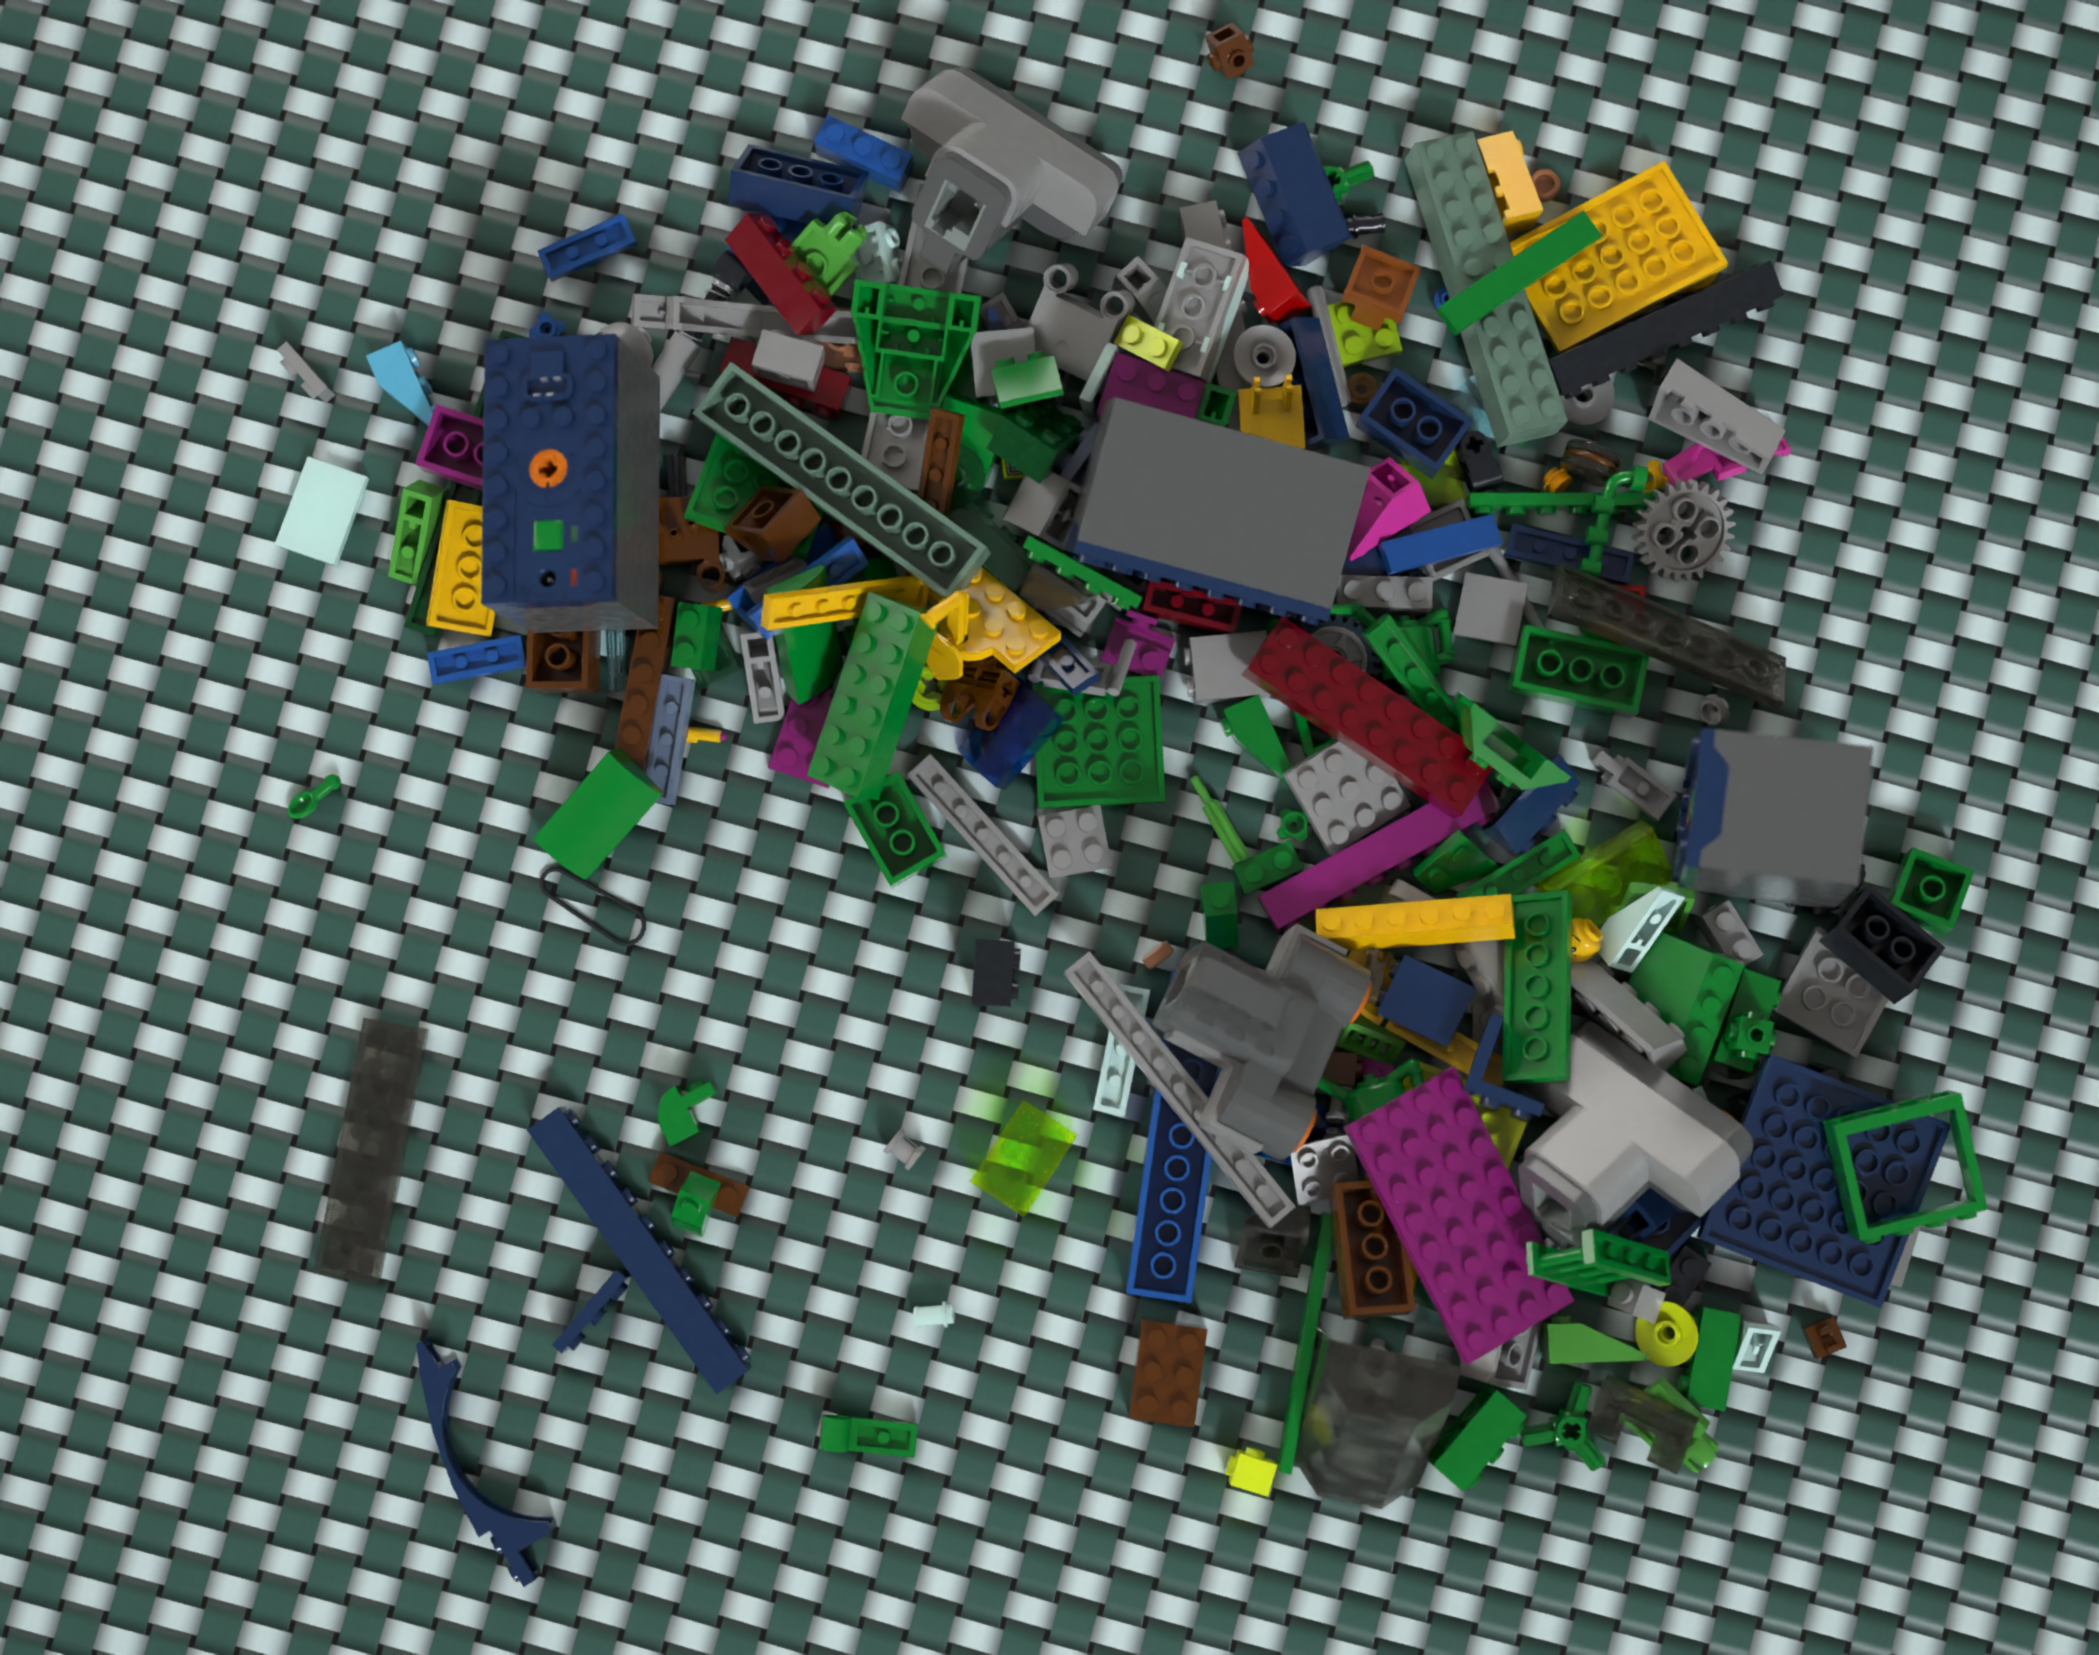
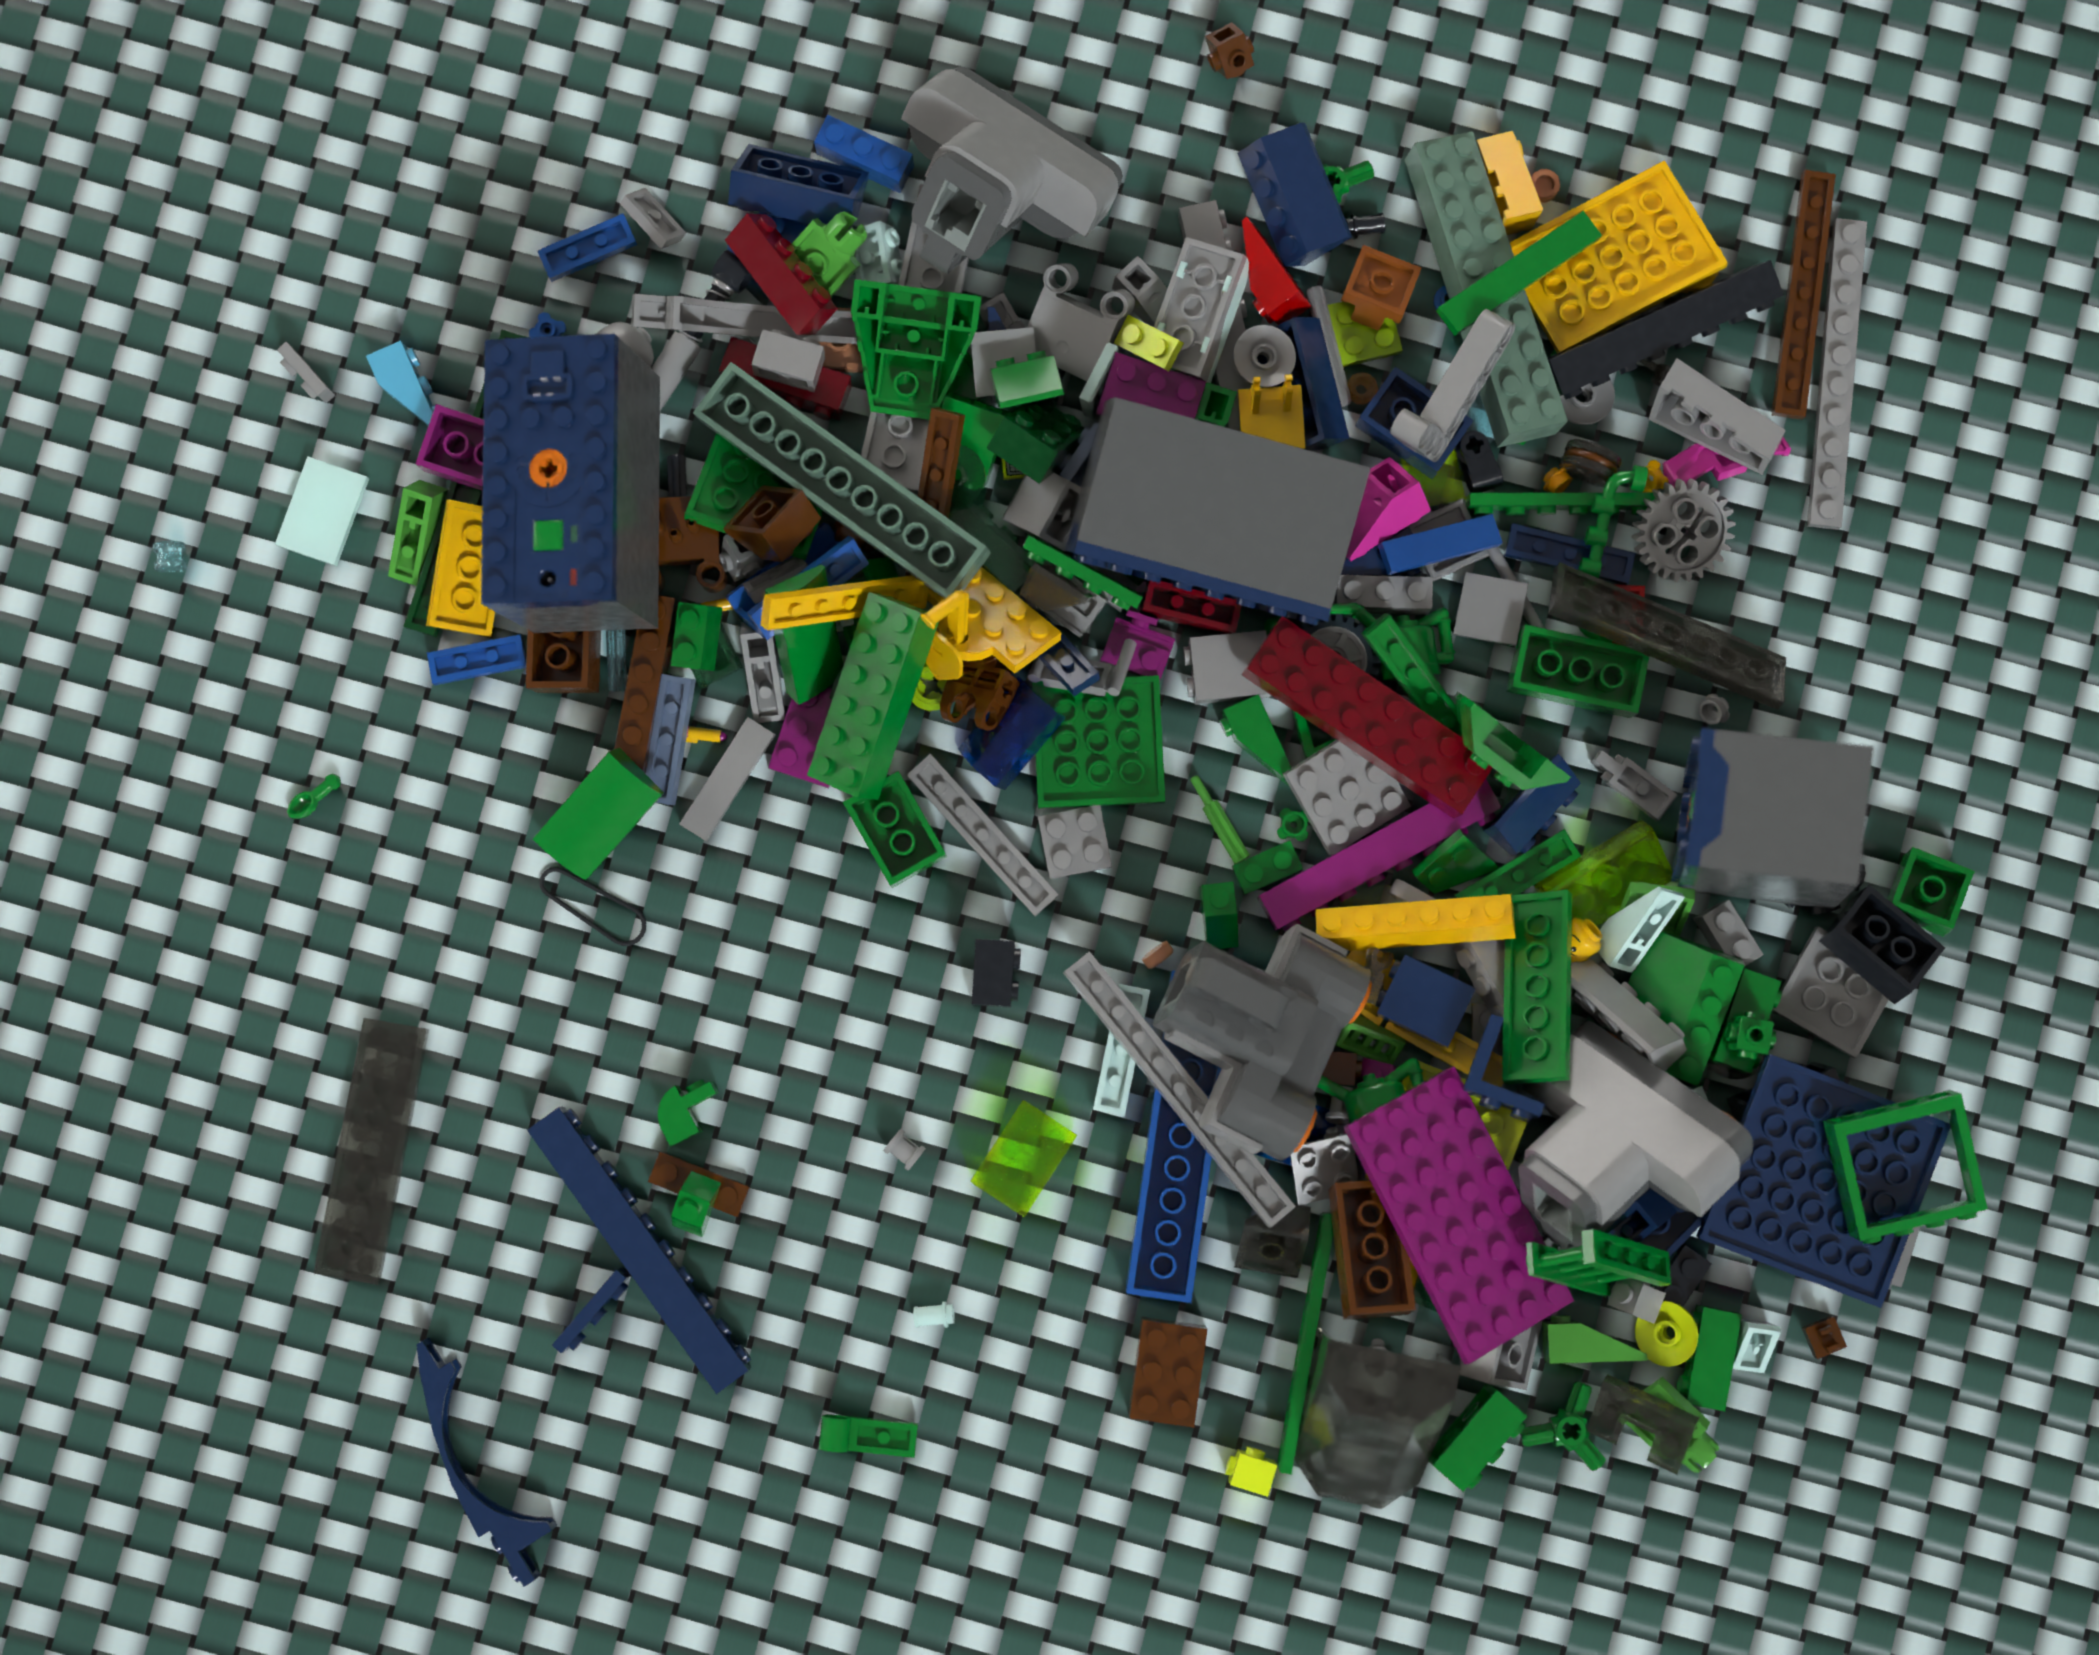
(169, 556): none -> clear light blue wheel
(652, 218): none -> light grey plate
(727, 779): none -> light grey tile
(1457, 390): none -> light grey beam
(1803, 294): none -> reddish brown plate
(1837, 374): none -> light grey plate

